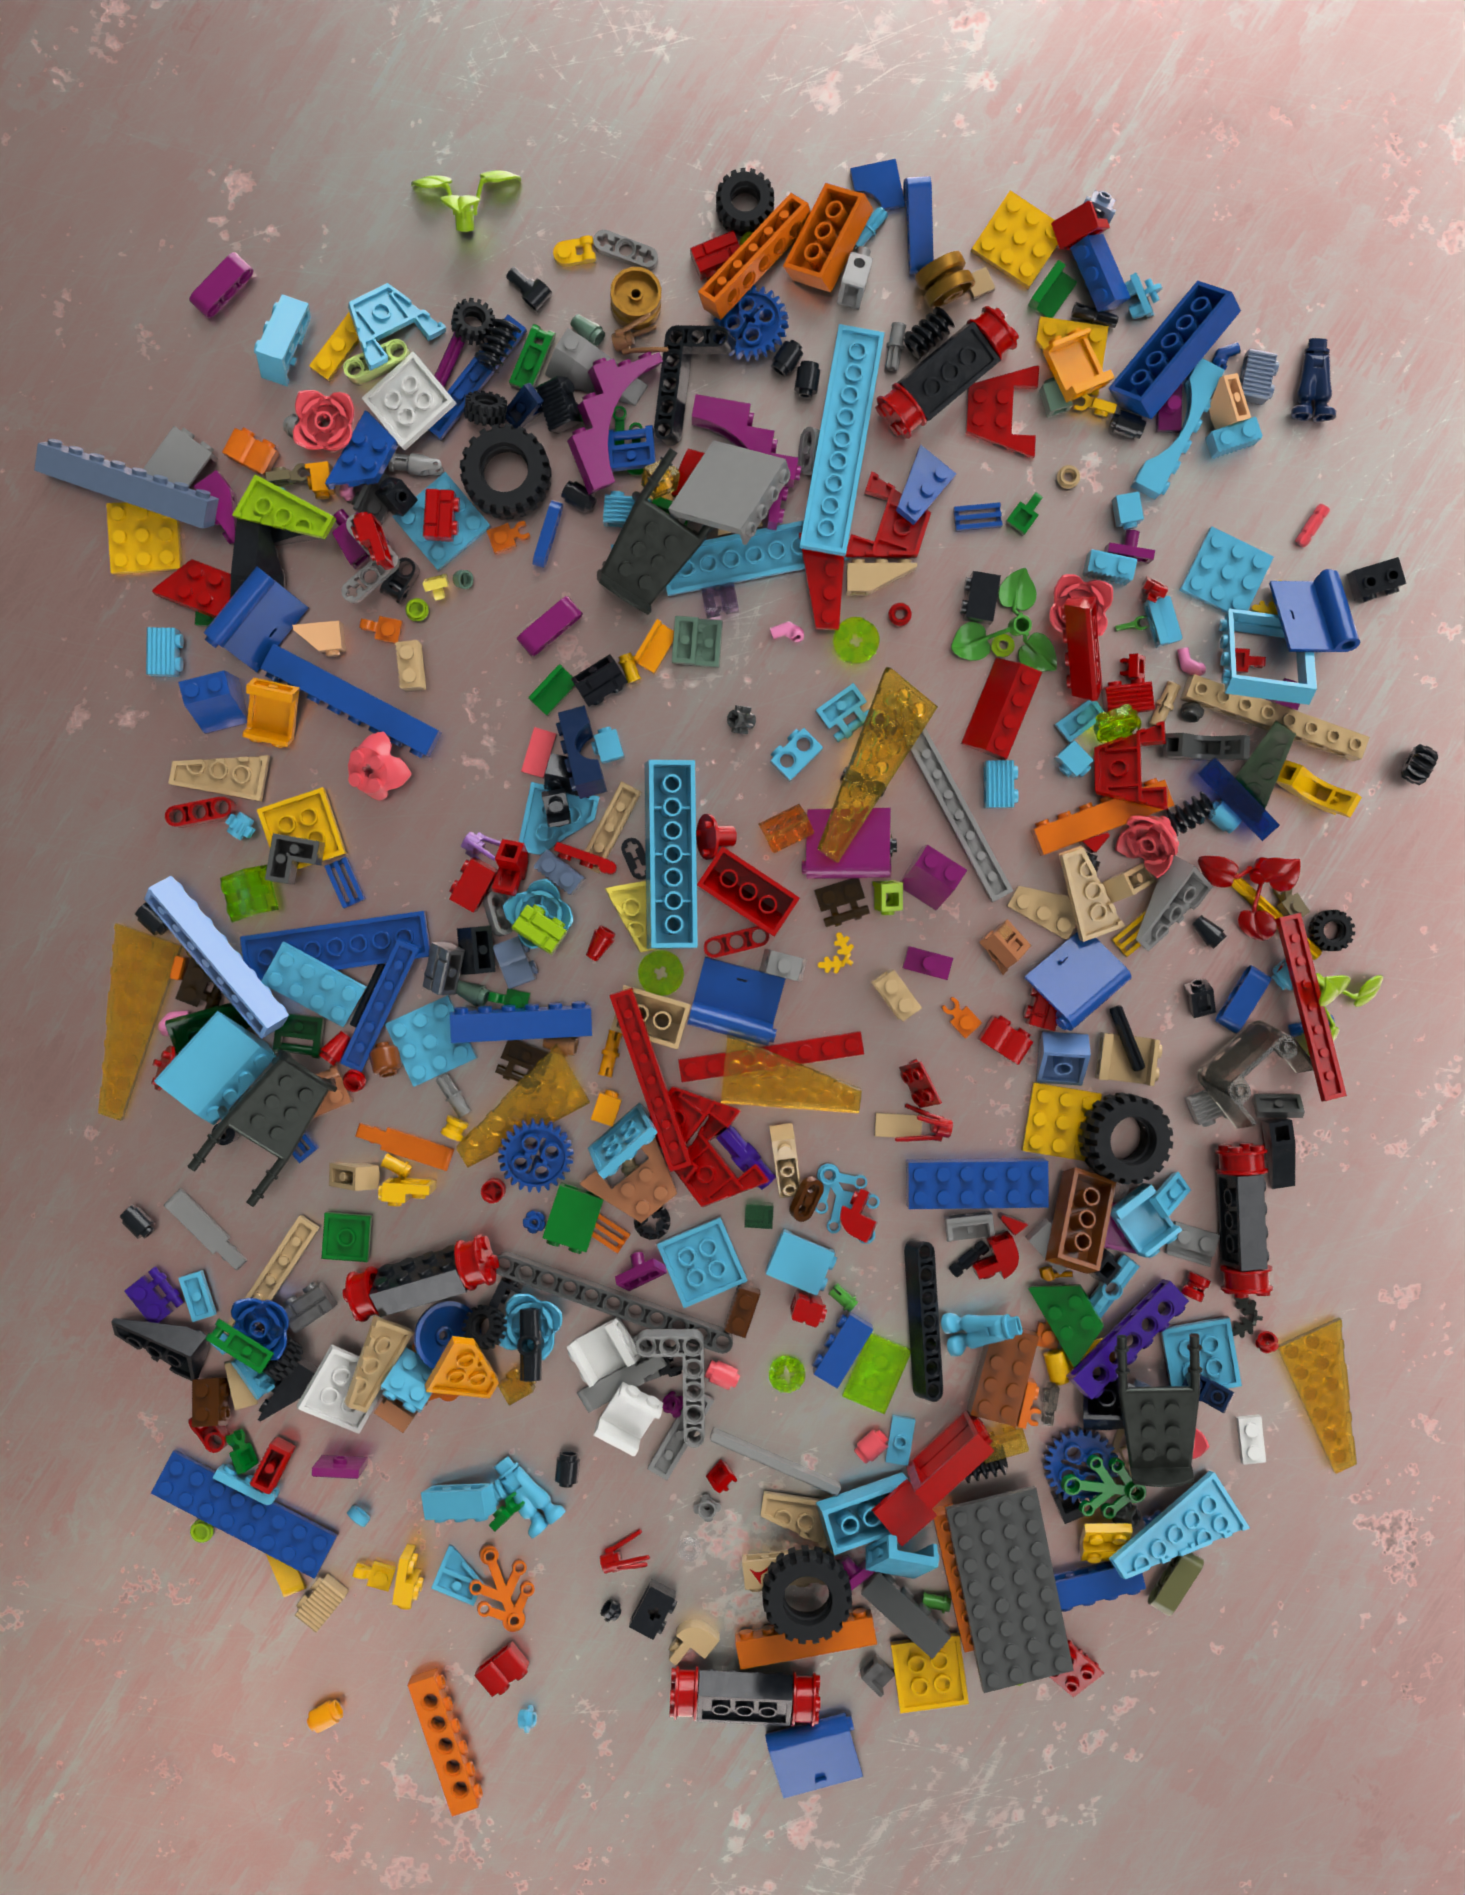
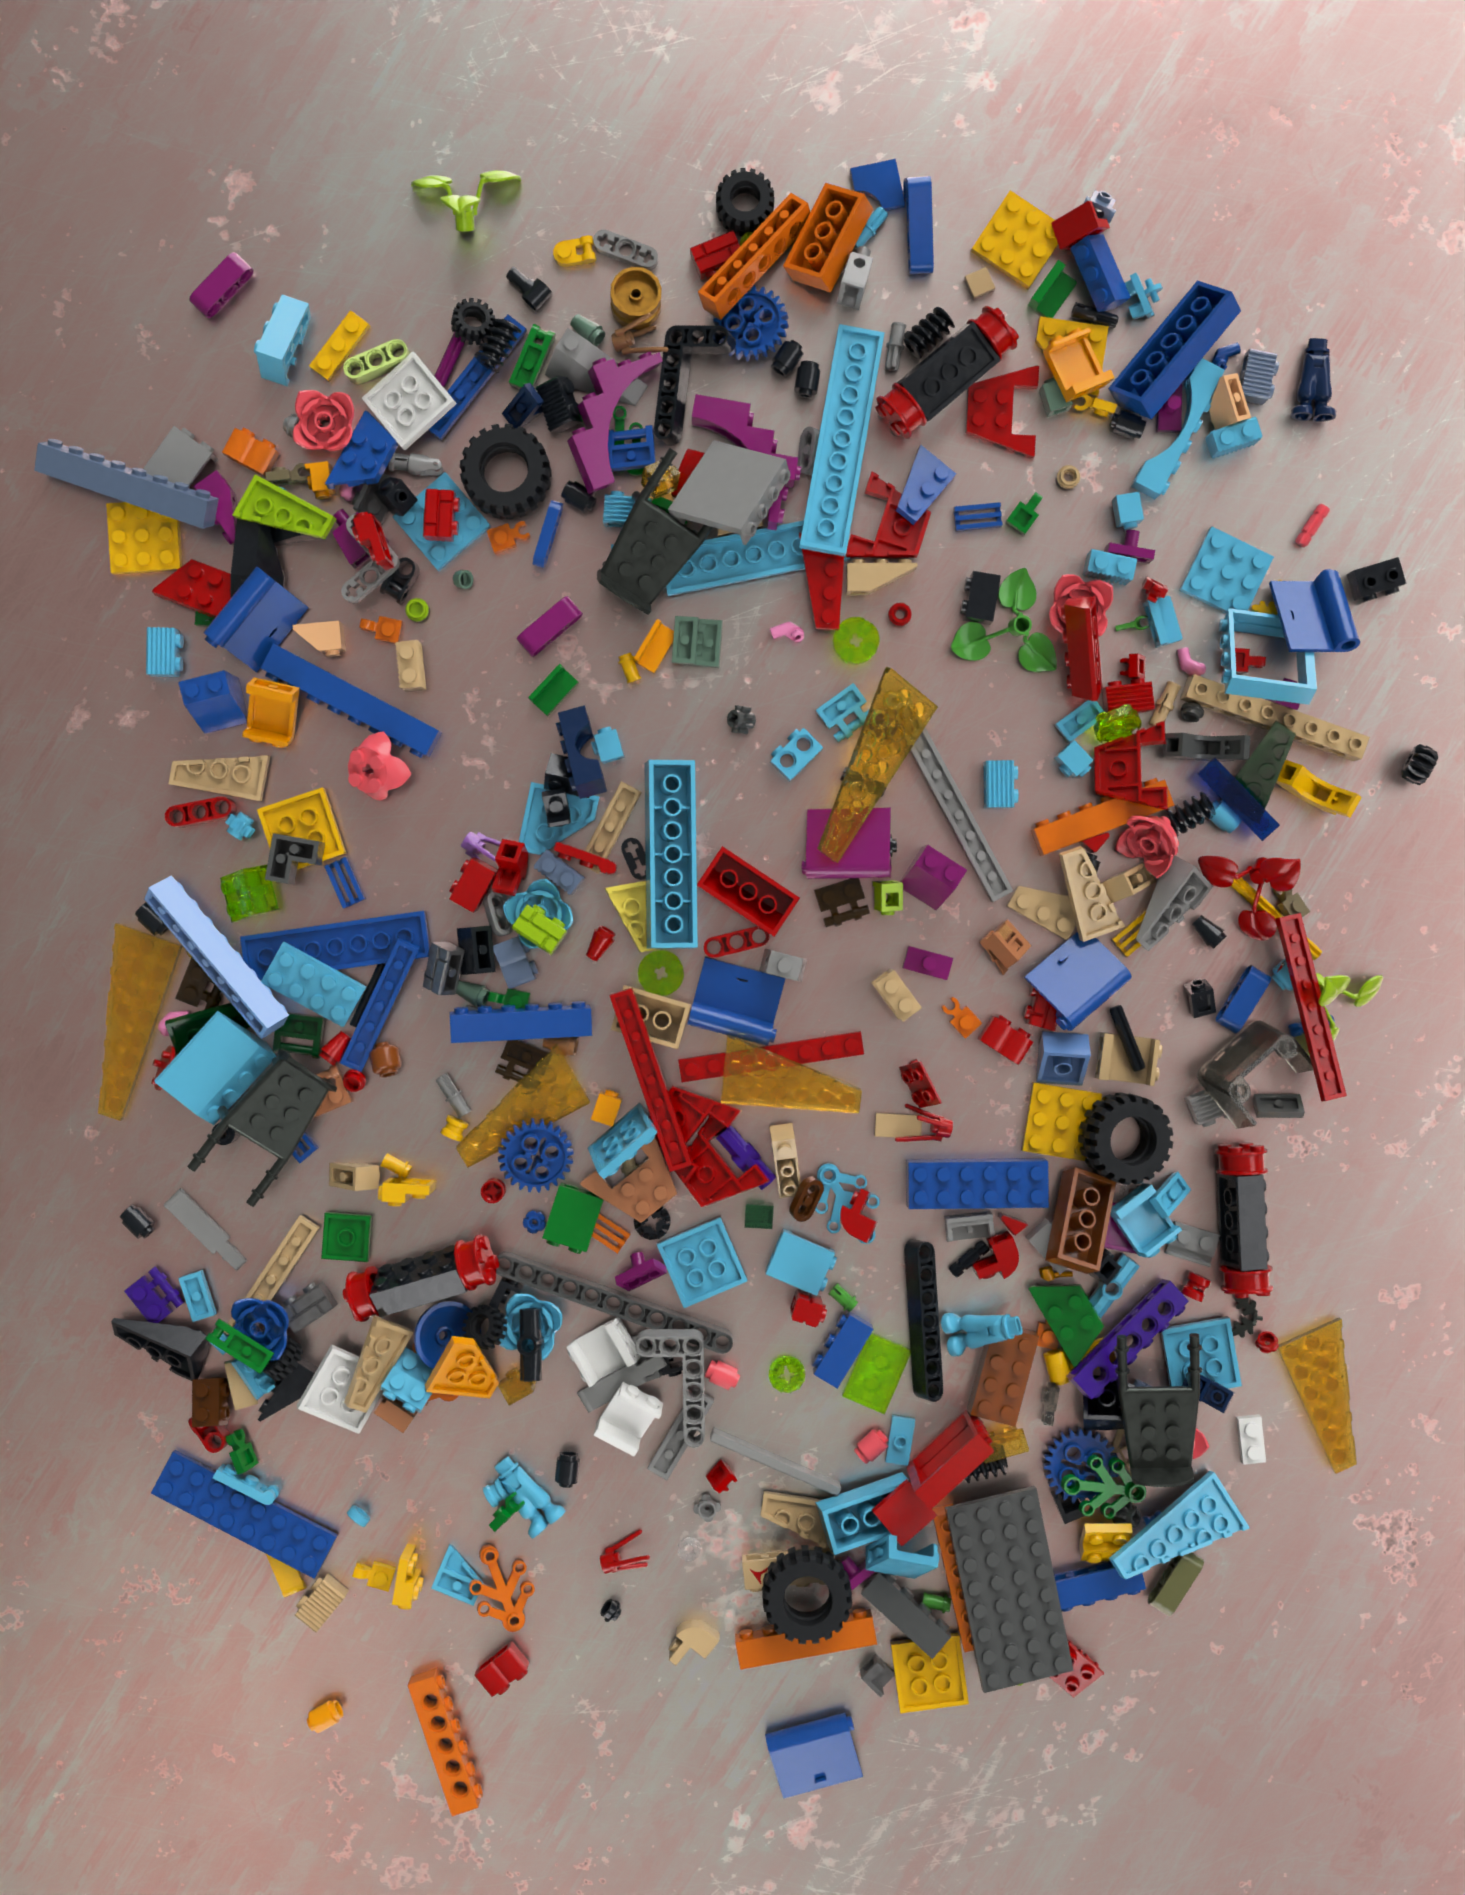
(179, 967): orange tile -> none
(201, 1531): lime plate -> none
(272, 1465): red brick -> none
(339, 1466): magenta plate -> none
(384, 313): medium azure wing -> none
(407, 1146): orange piece -> none
(426, 1041): medium azure plate -> none
(436, 584): light yellow tile -> none
(458, 1502): medium azure brick -> none
(485, 408): black tyre -> none
(527, 1719): medium azure plate -> none
(538, 752): coral tile -> none
(599, 680): black brick -> none
(610, 1053): light orange pin -> none
(651, 1623): black brick -> none
(669, 1401): magenta plate -> none
(711, 836): red piece -> none
(728, 600): clear purple wheel -> none
(742, 1310): reddish brown brick -> none
(745, 1697): brick -> none
(786, 828): clear orange bracket -> none
(837, 964): yellow animal -> none
(945, 279): pearl gold wheel -> none
(1001, 708): red slope -> none
(1002, 652): lime plate -> none
(1031, 1393): orange plate -> none
(1281, 1152): black slope -> none
(1344, 936): black tyre -> none

